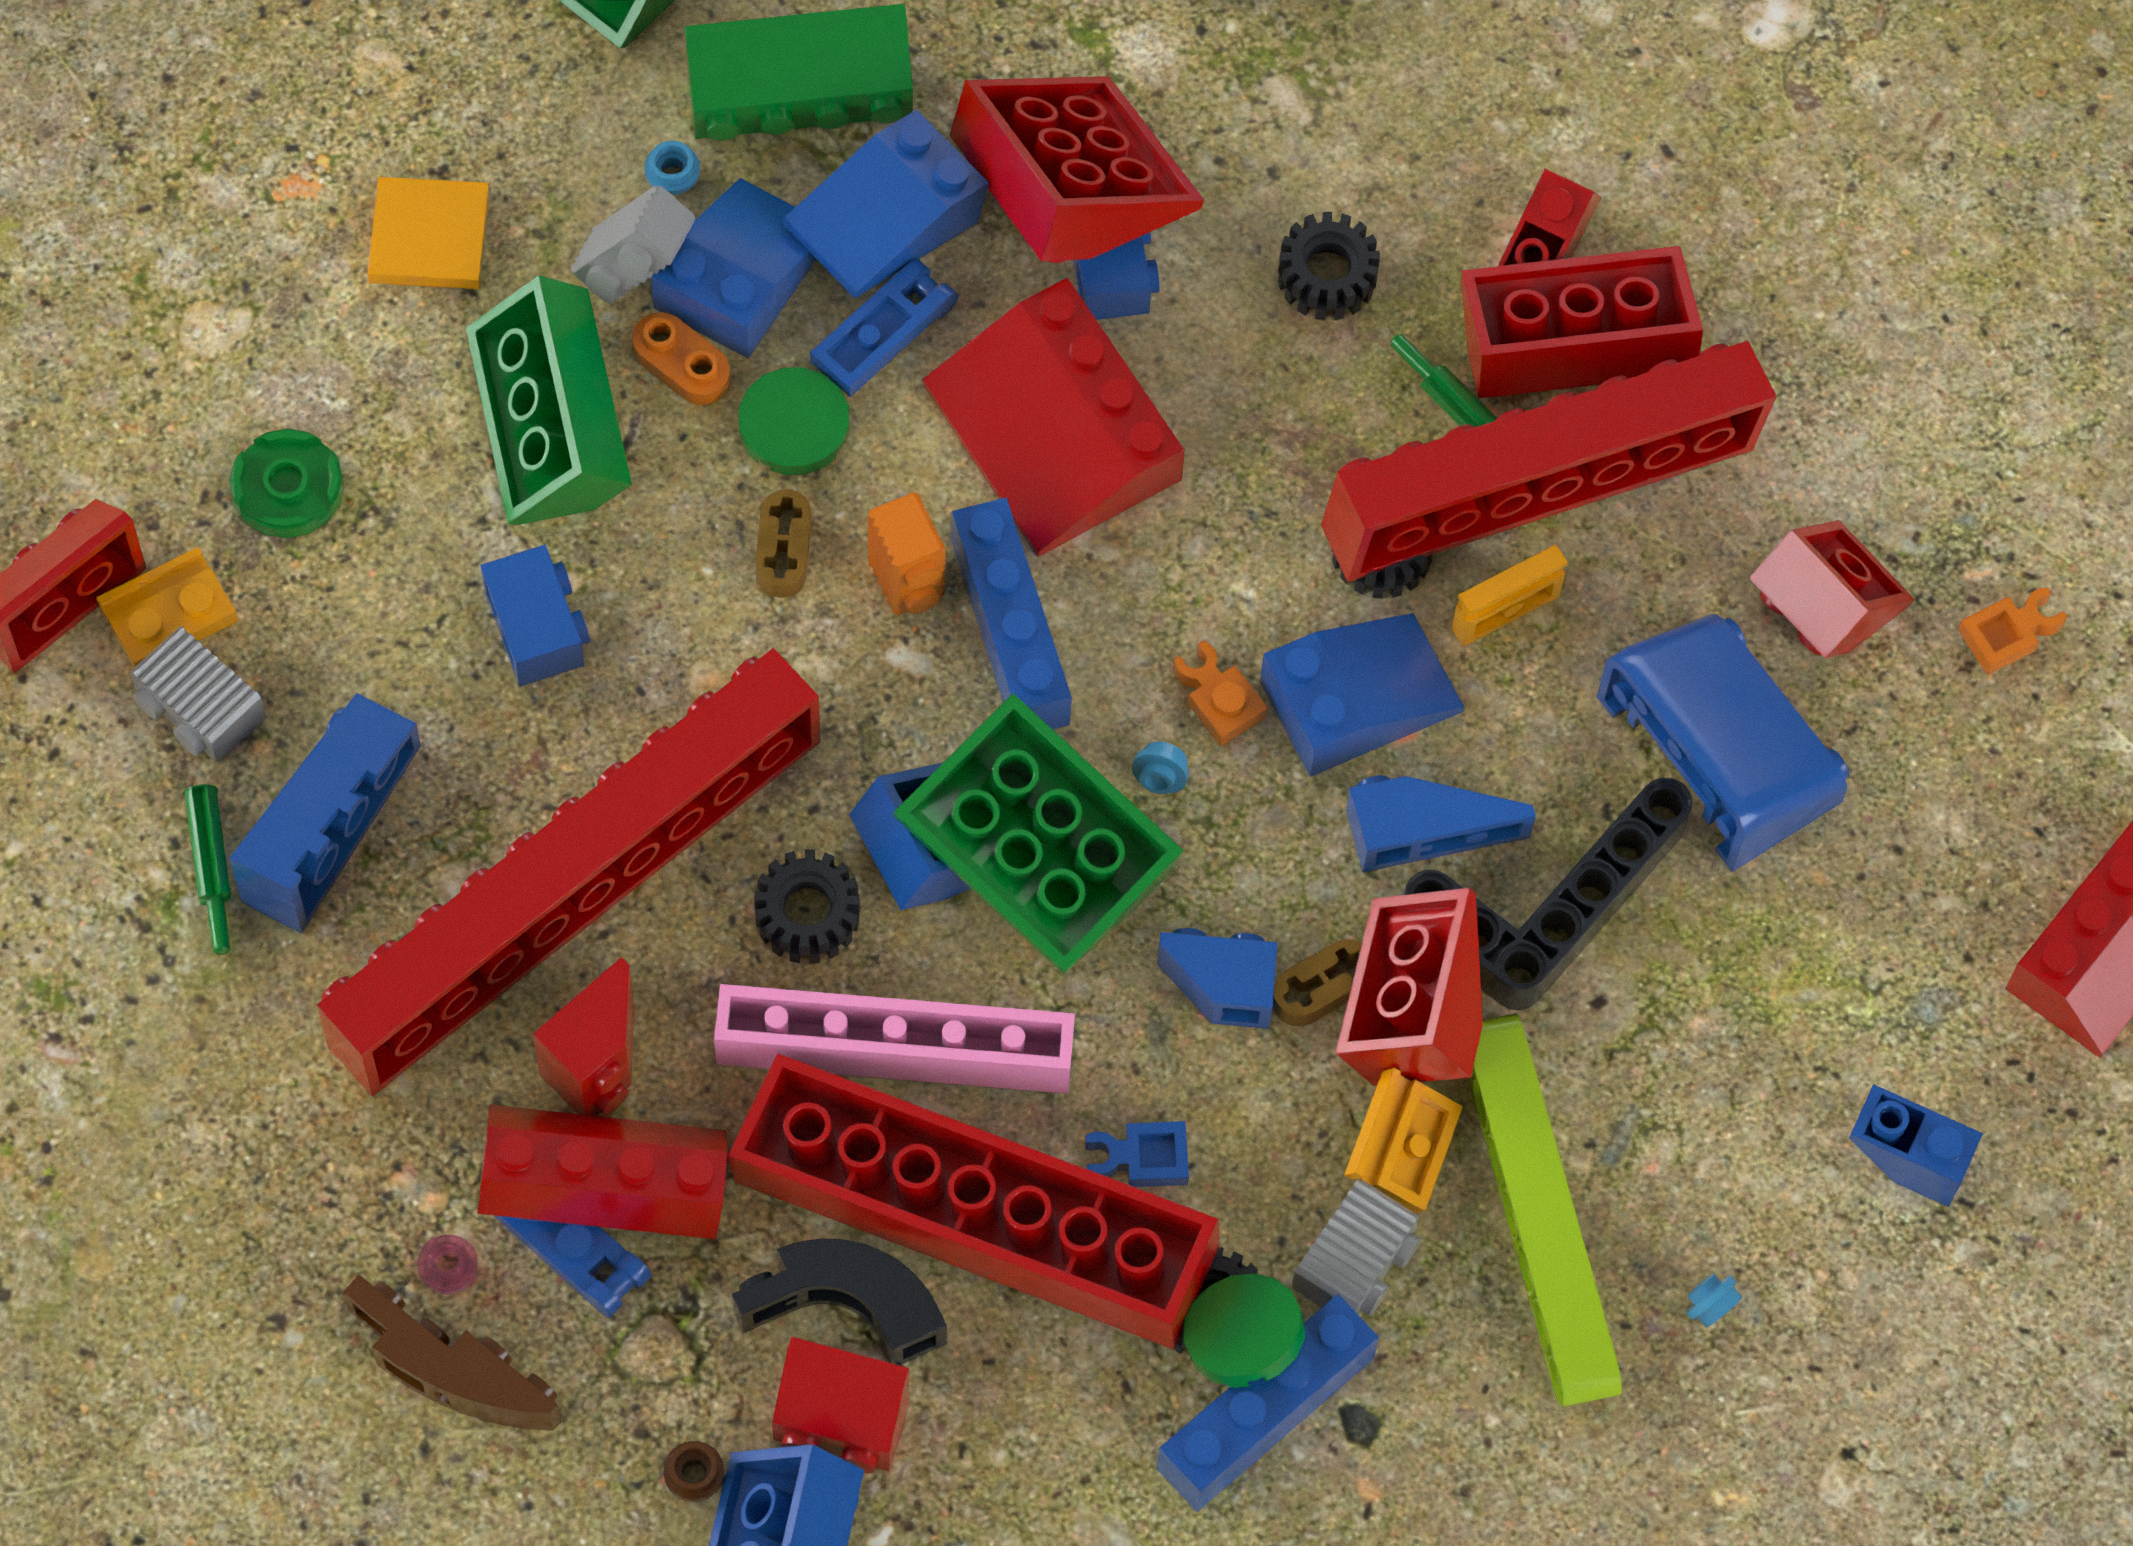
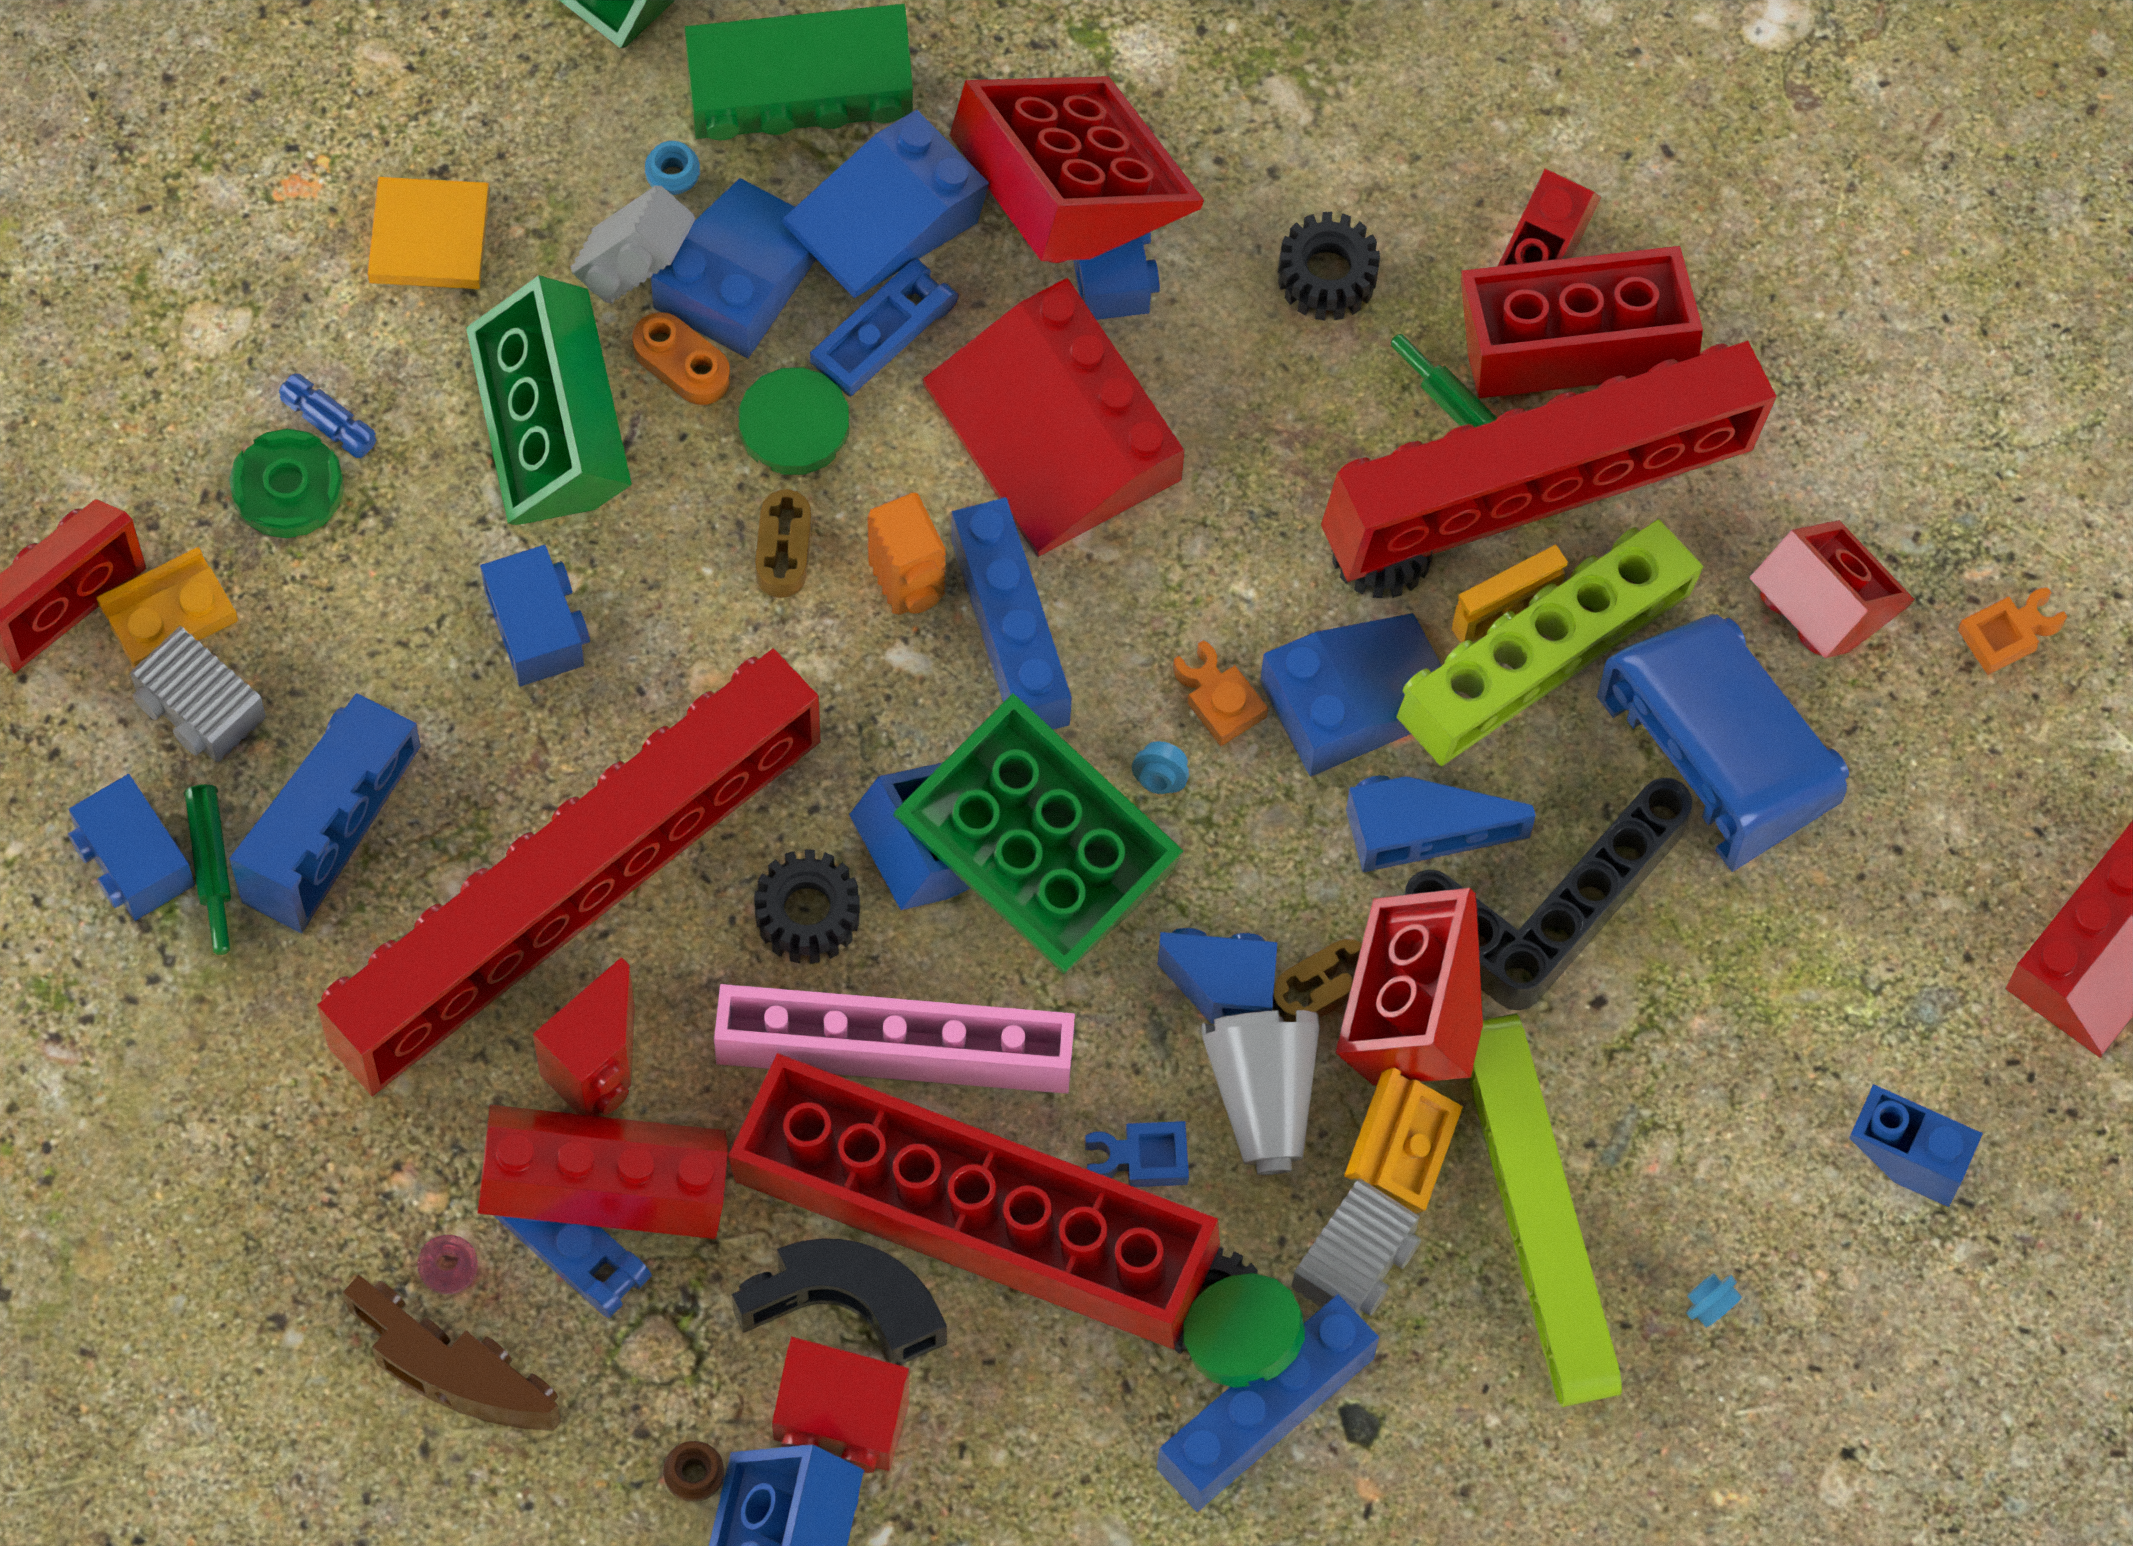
(130, 847): none -> blue brick
(327, 415): none -> blue axle
(1265, 1082): none -> light grey cone
(1451, 724): none -> lime brick

